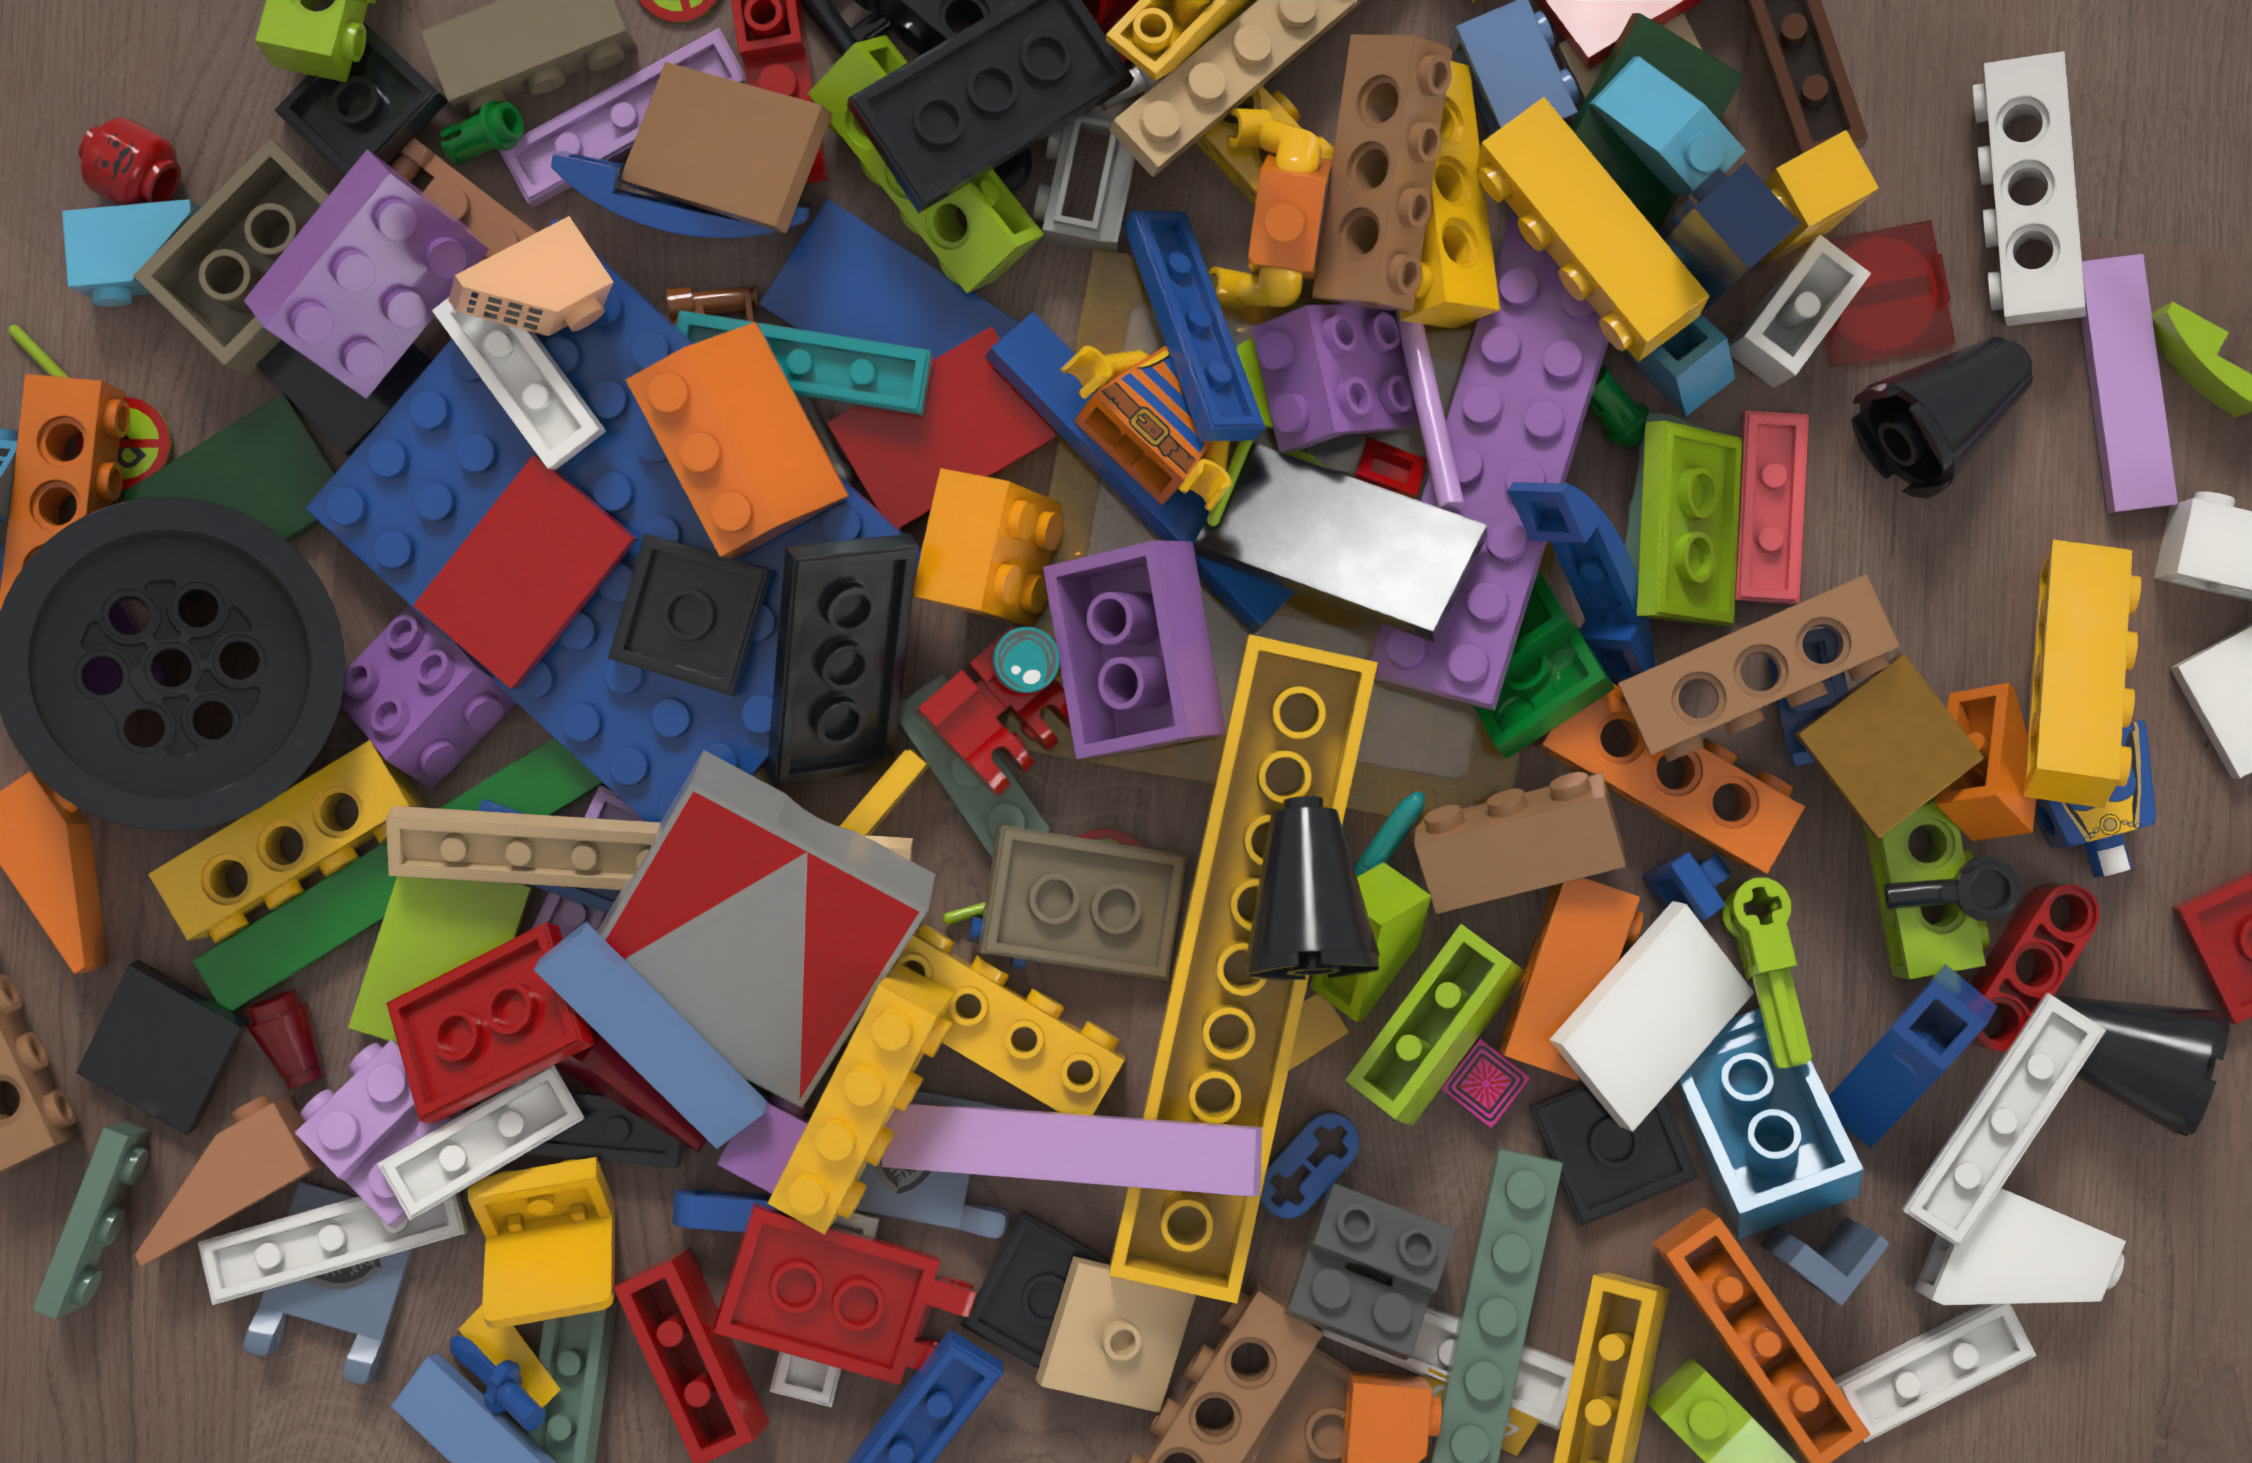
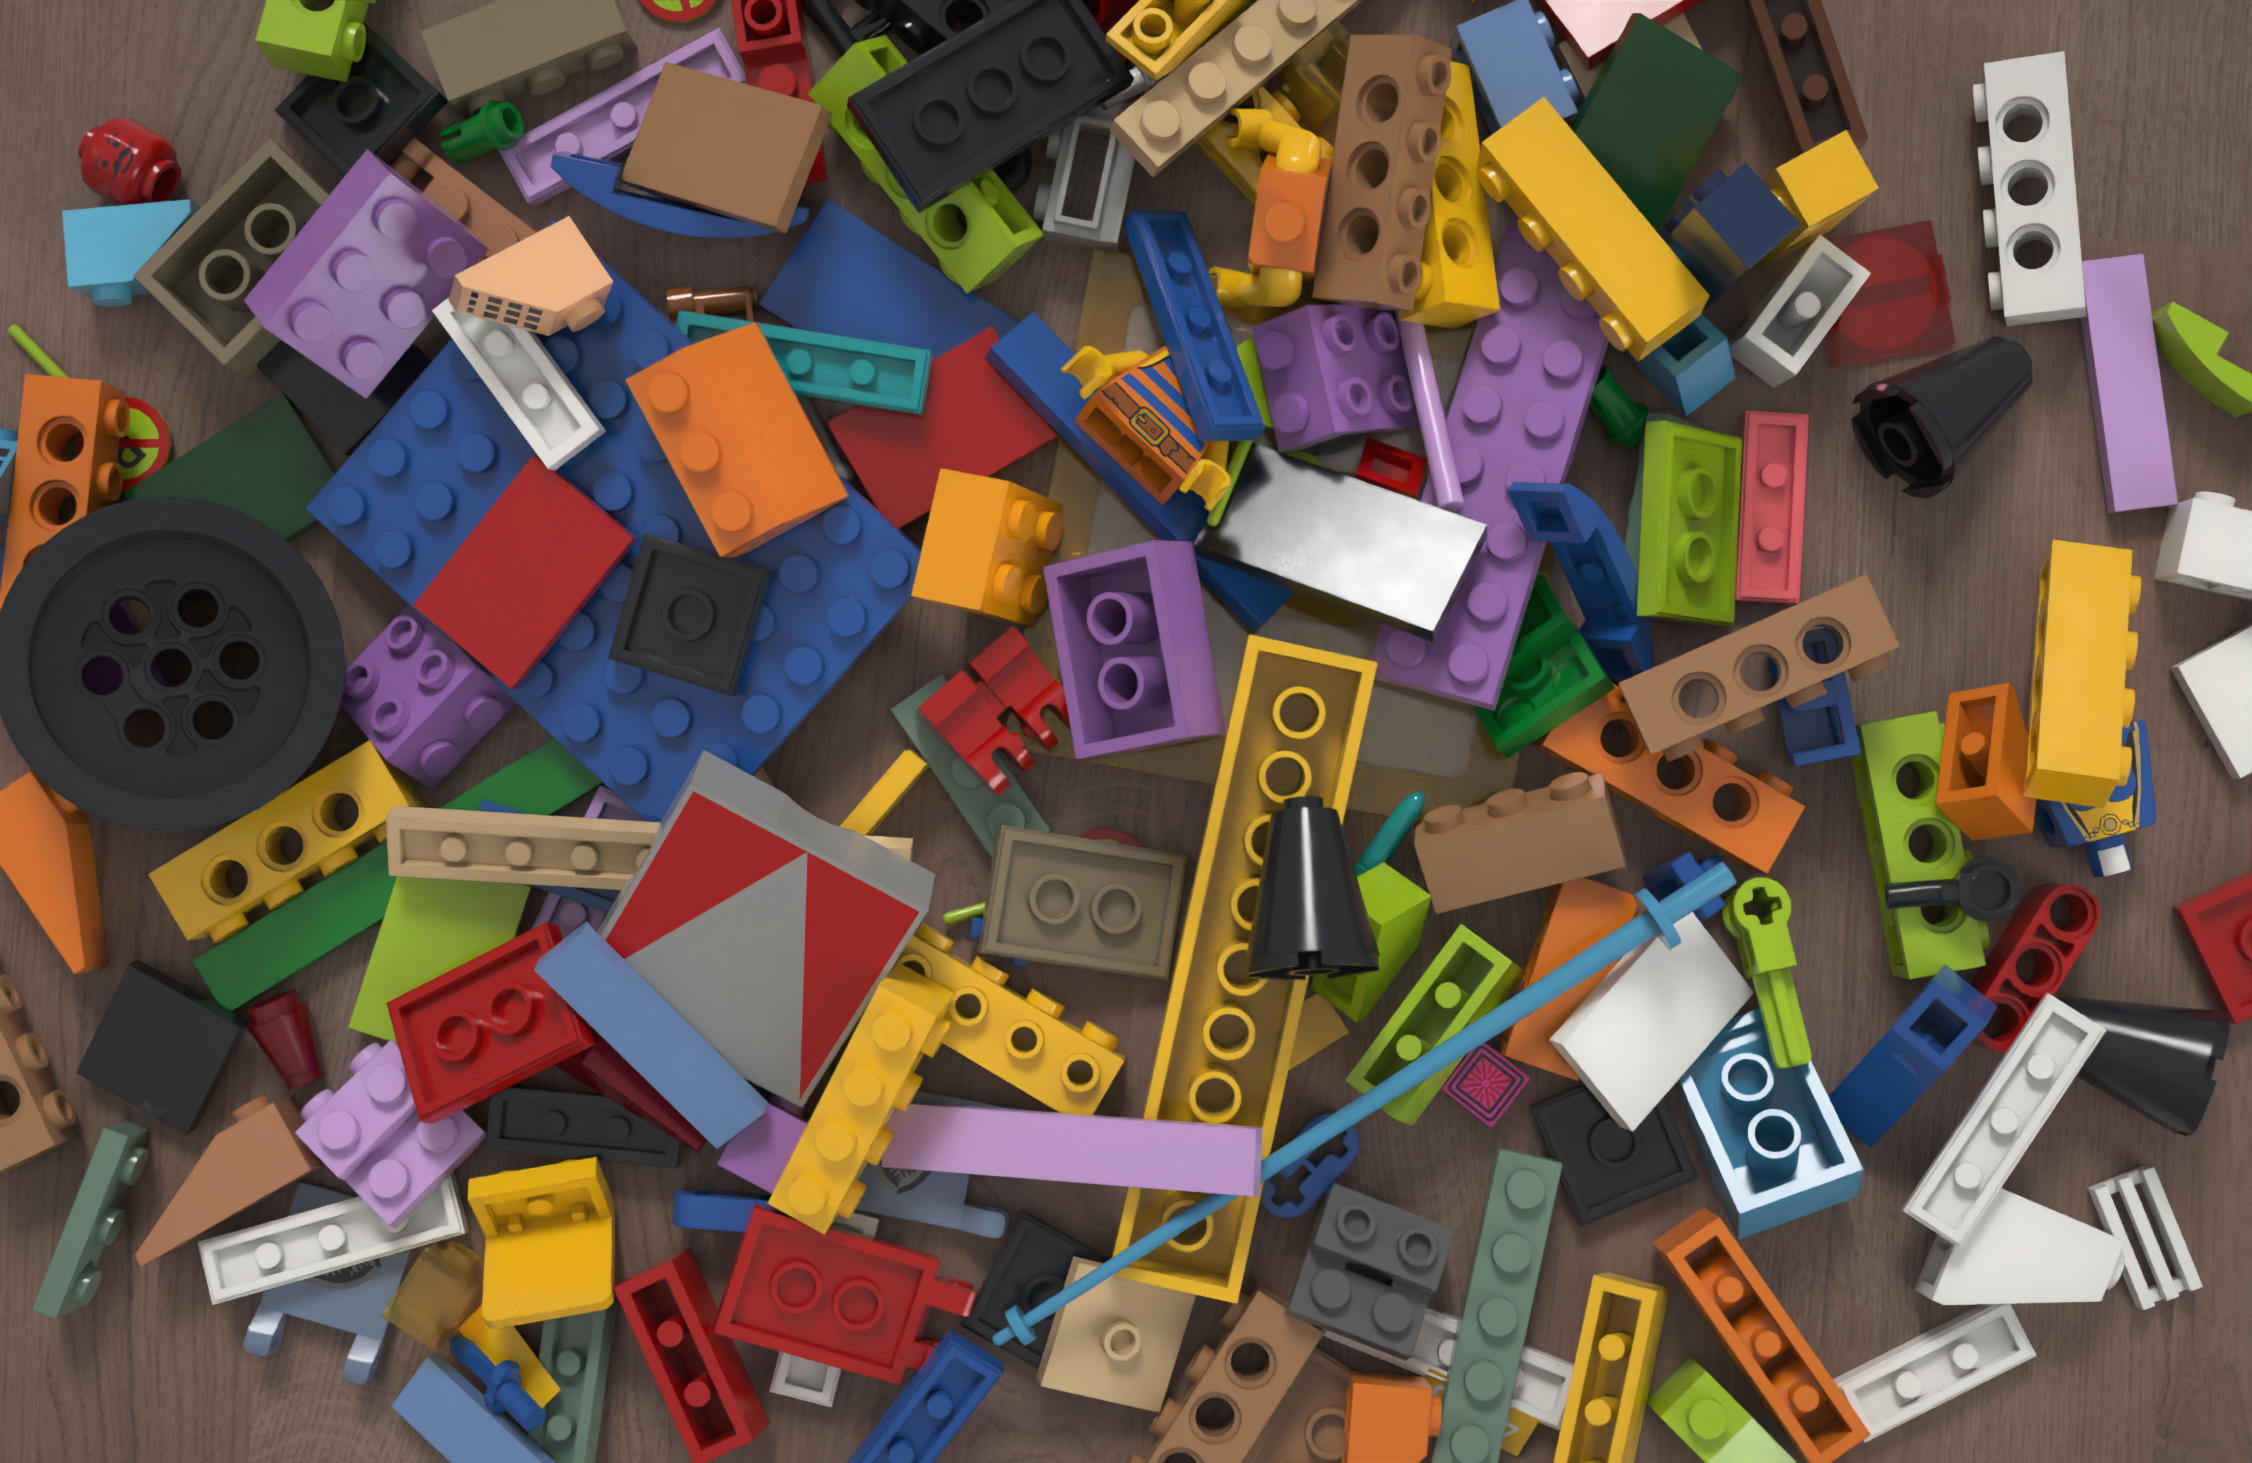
(436, 1293): none -> clear yellow window
(480, 1141): white tile -> none
(840, 658): black tile -> none
(1025, 660): teal tile -> none
(1317, 76): none -> clear yellow window
(1655, 919): none -> dark azure piece
(1666, 127): medium azure slope -> none
(1838, 1264): sand blue panel -> none
(1889, 745): pearl gold tile -> none
(2167, 1286): none -> white tile

